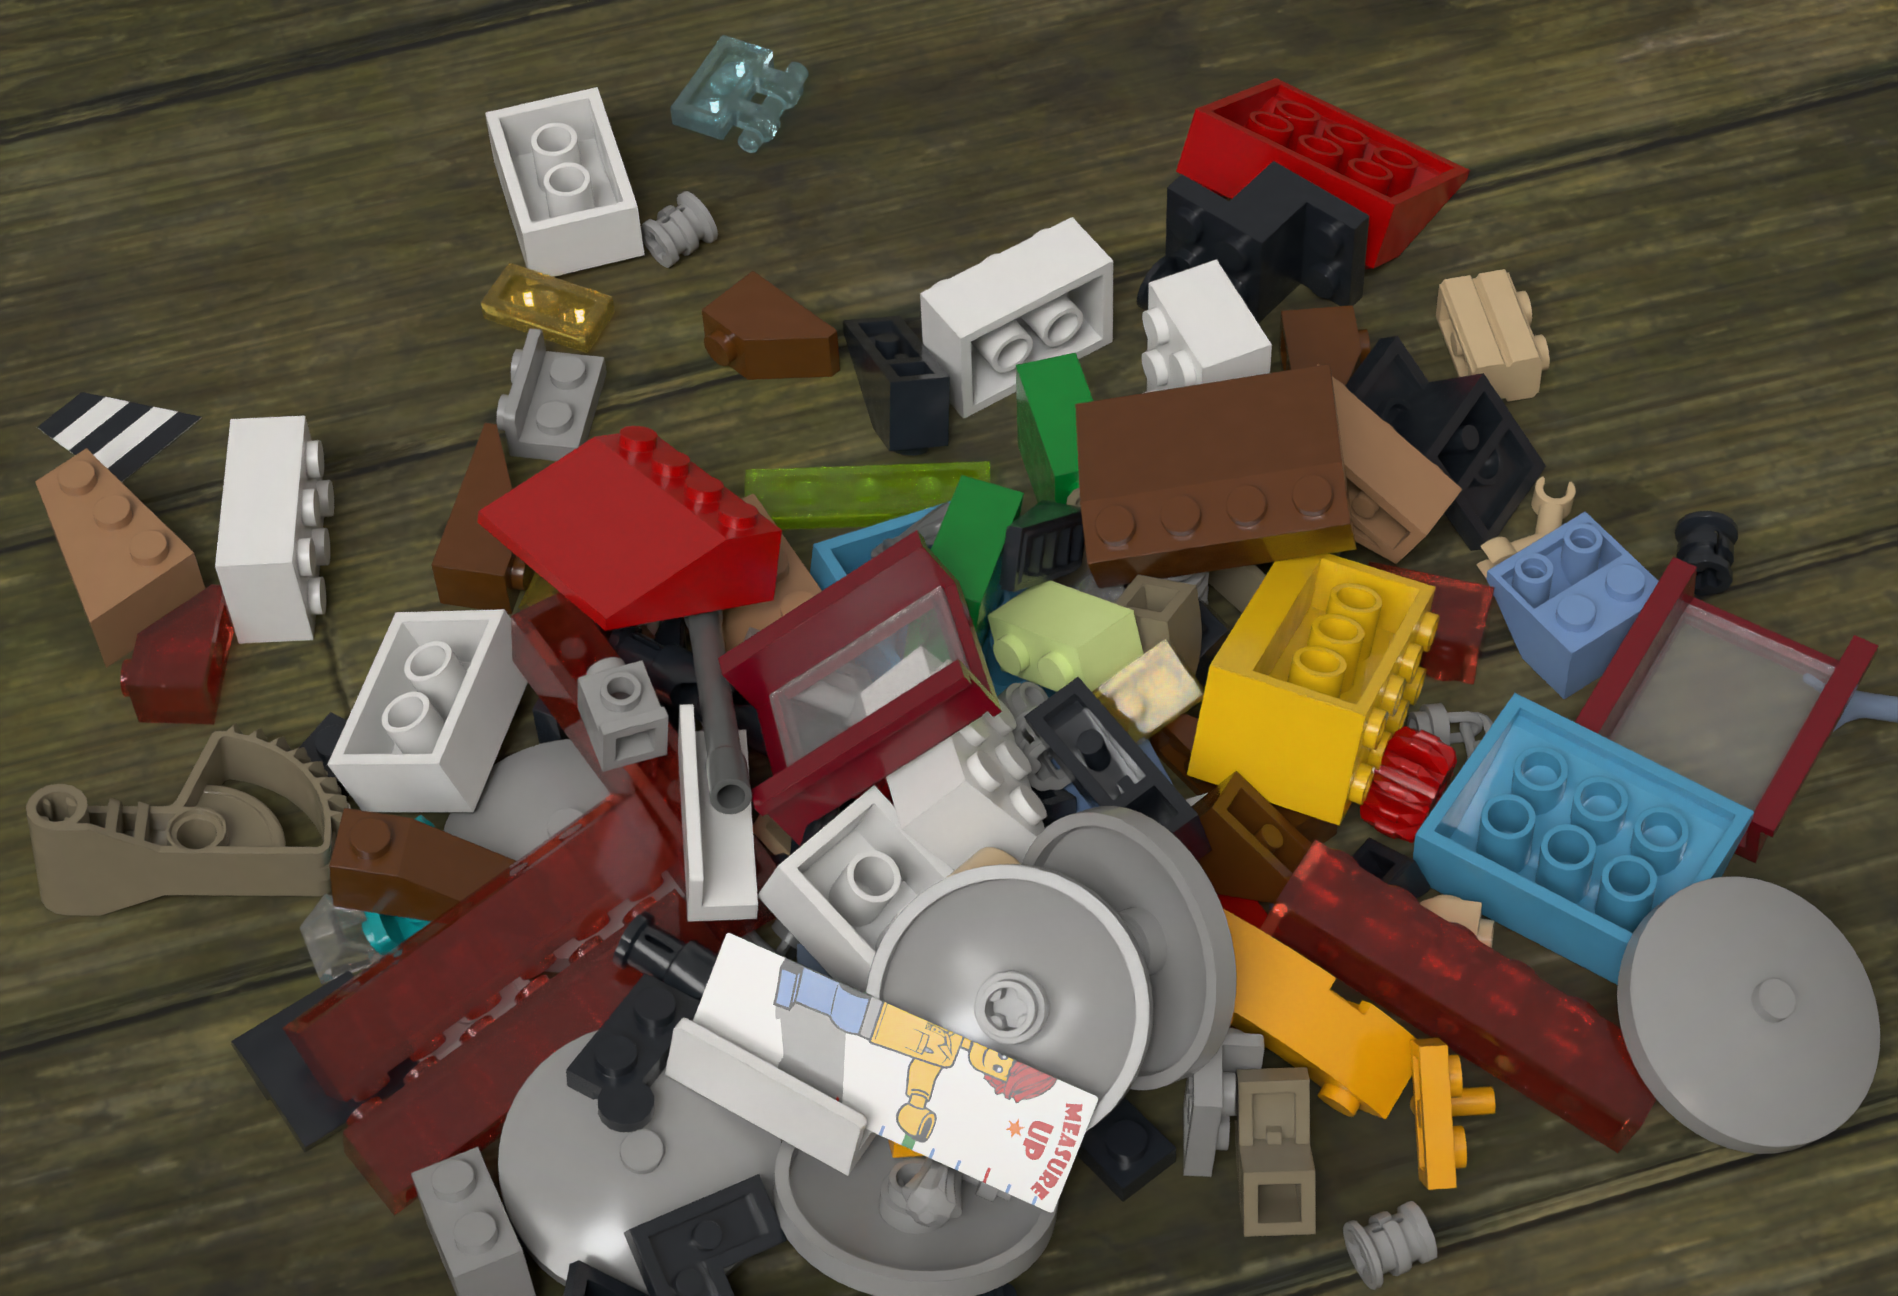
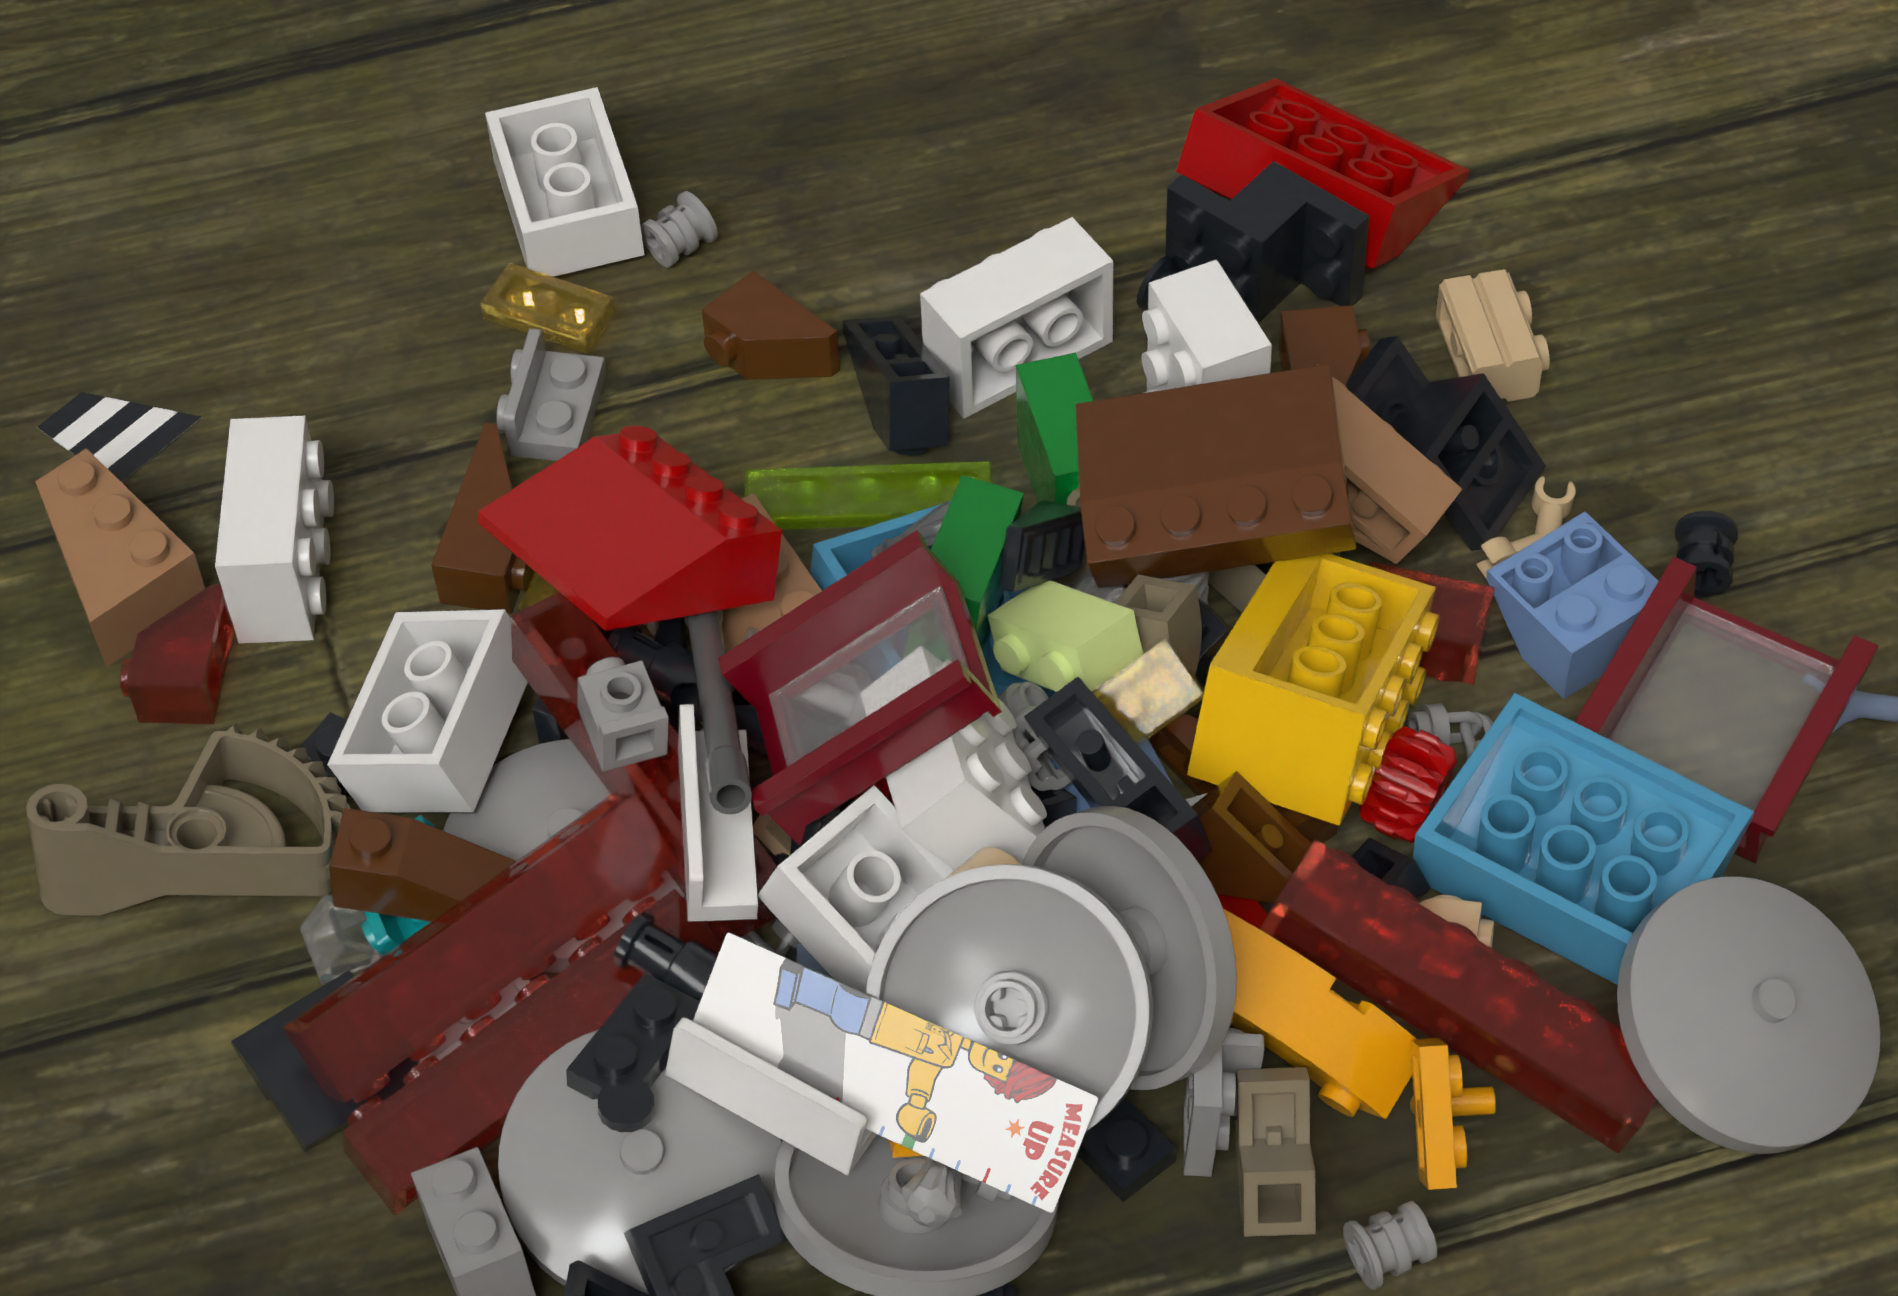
(723, 90): clear light blue plate -> none

